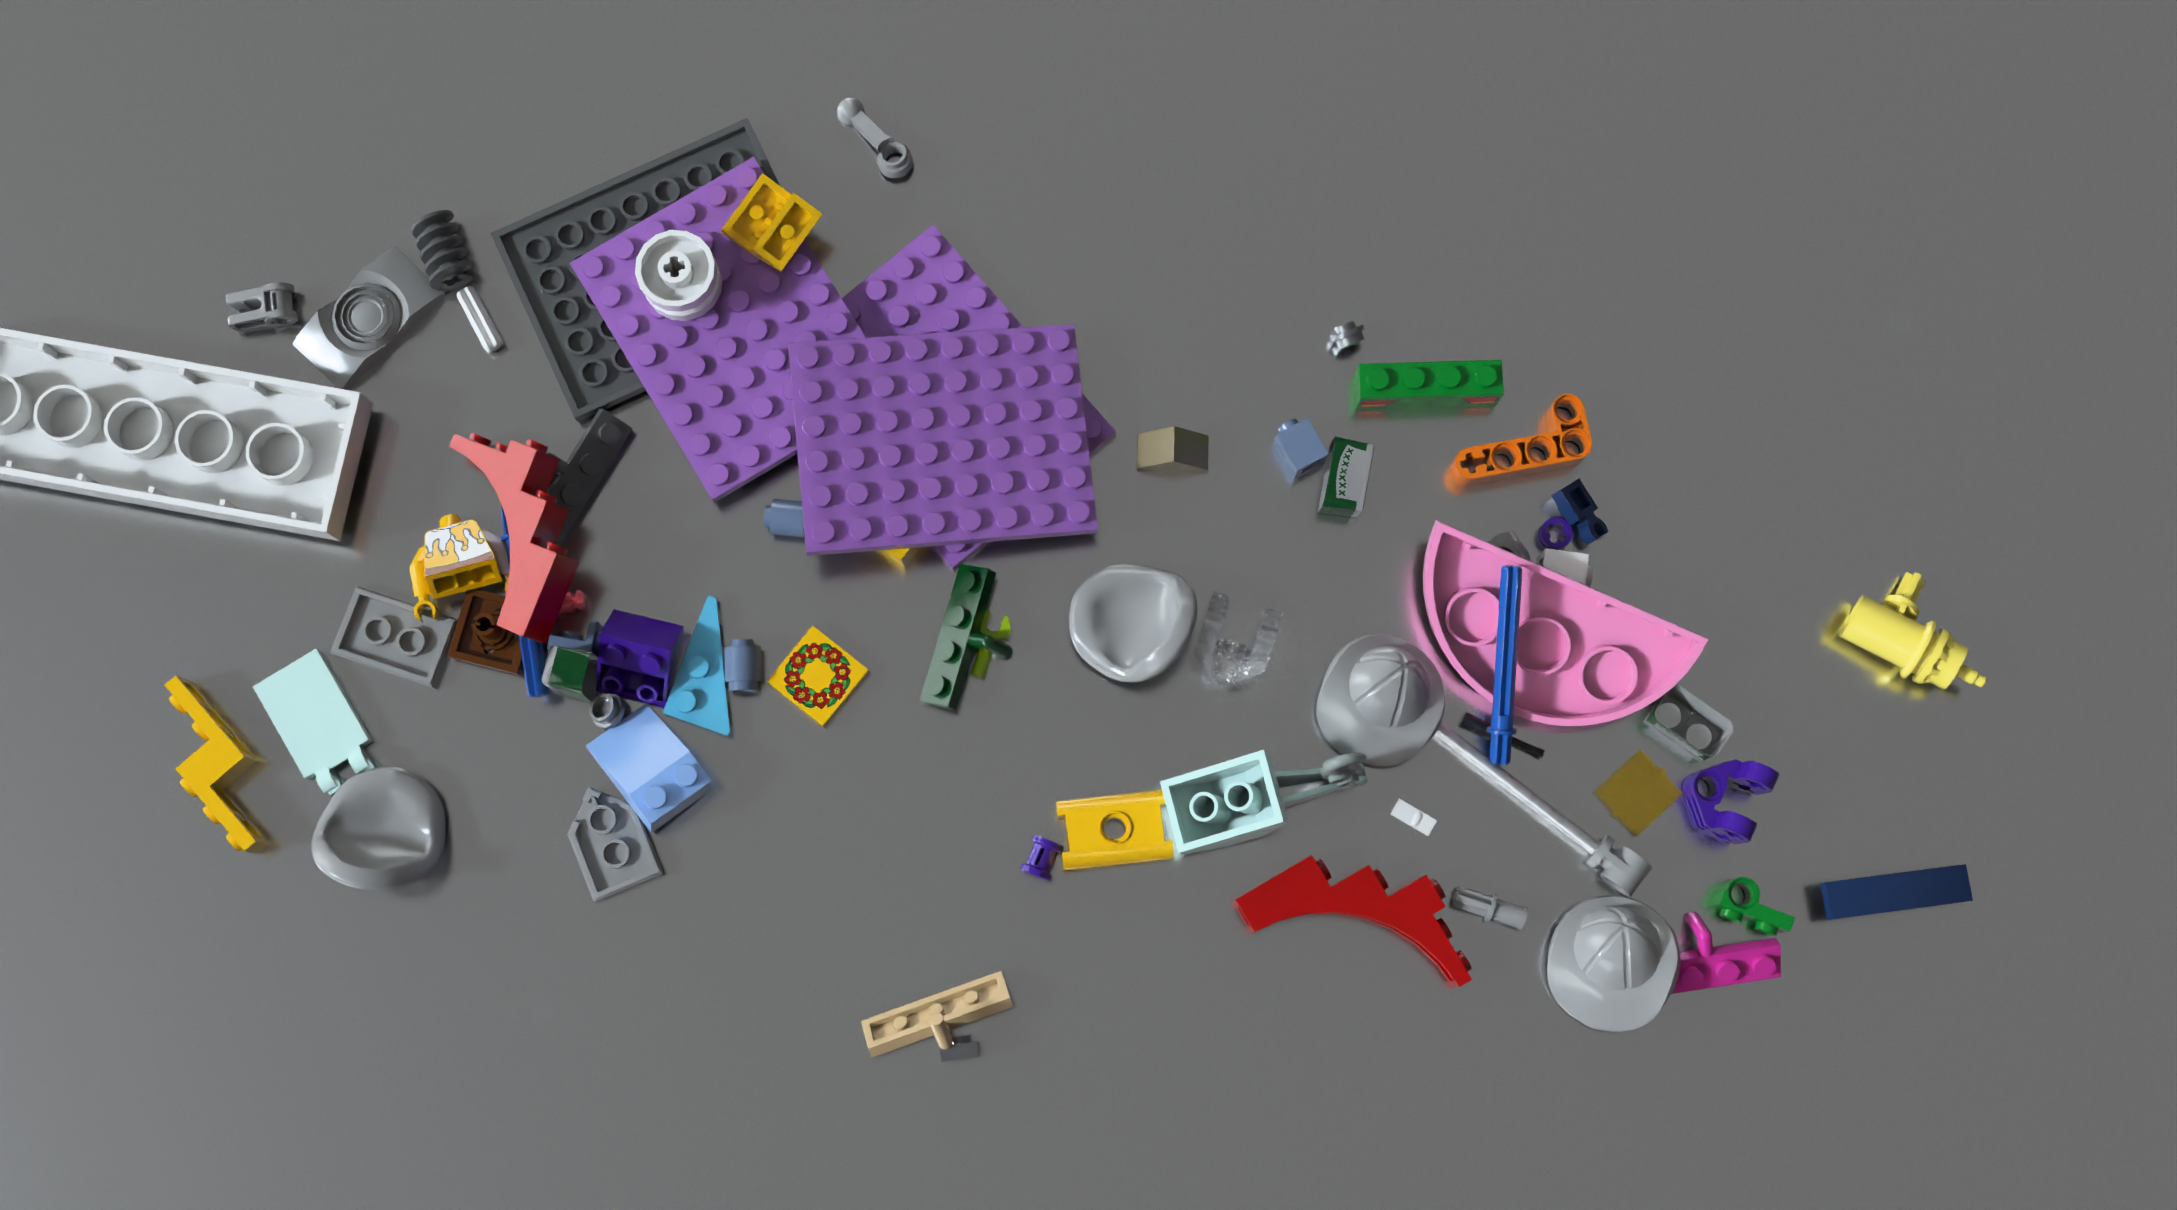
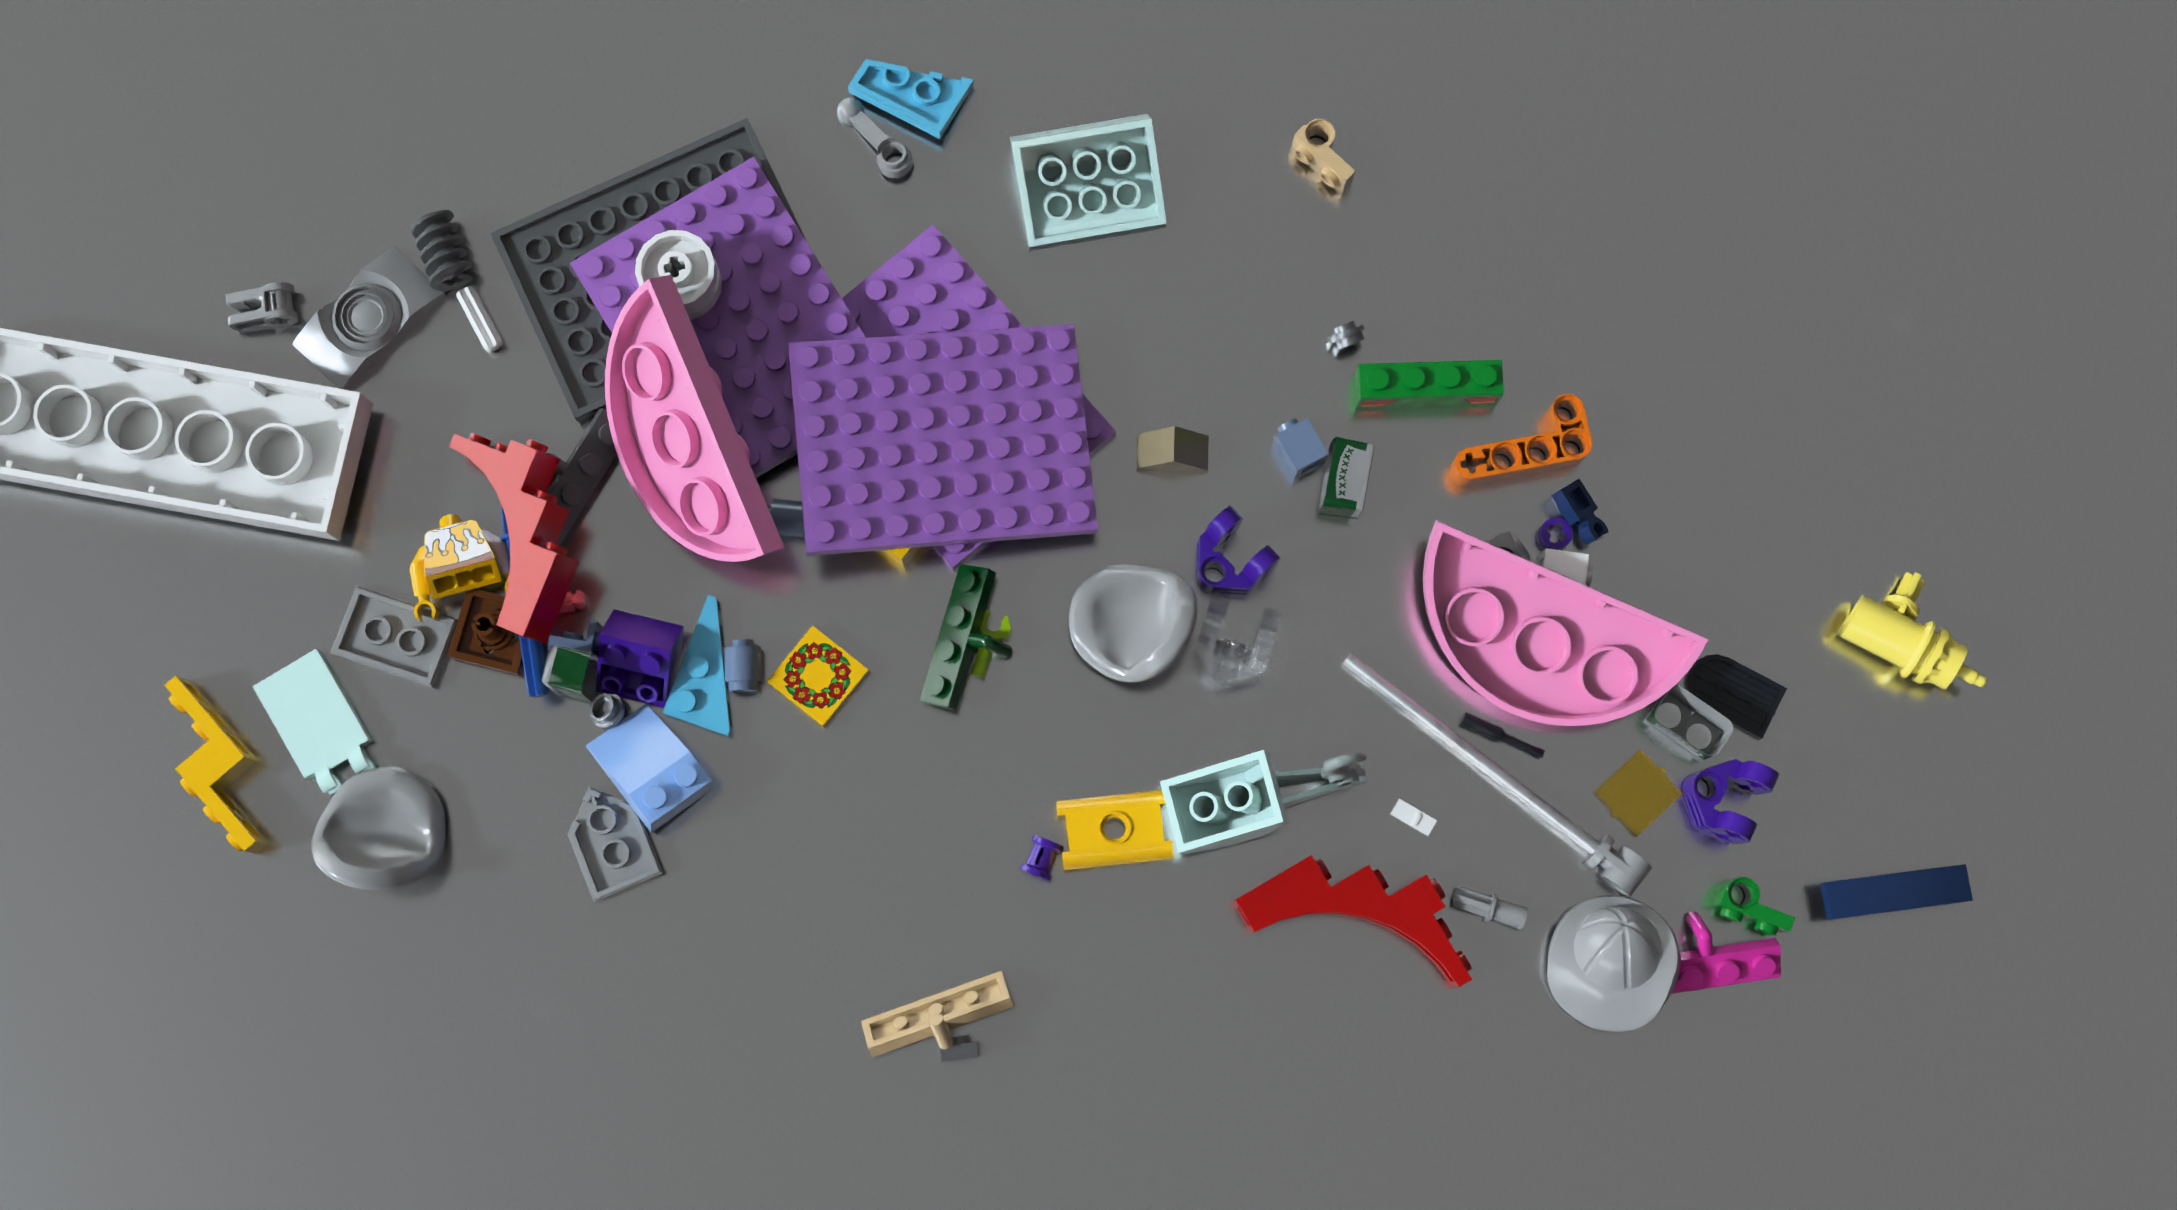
(679, 434): none -> bright pink plate
(771, 222): yellow slope -> none
(914, 97): none -> medium azure wing
(1088, 180): none -> light aqua slope
(1253, 573): none -> dark purple piece
(1331, 166): none -> tan plate
(1380, 700): light grey piece -> none
(1505, 665): blue axle -> none
(1735, 692): none -> black window

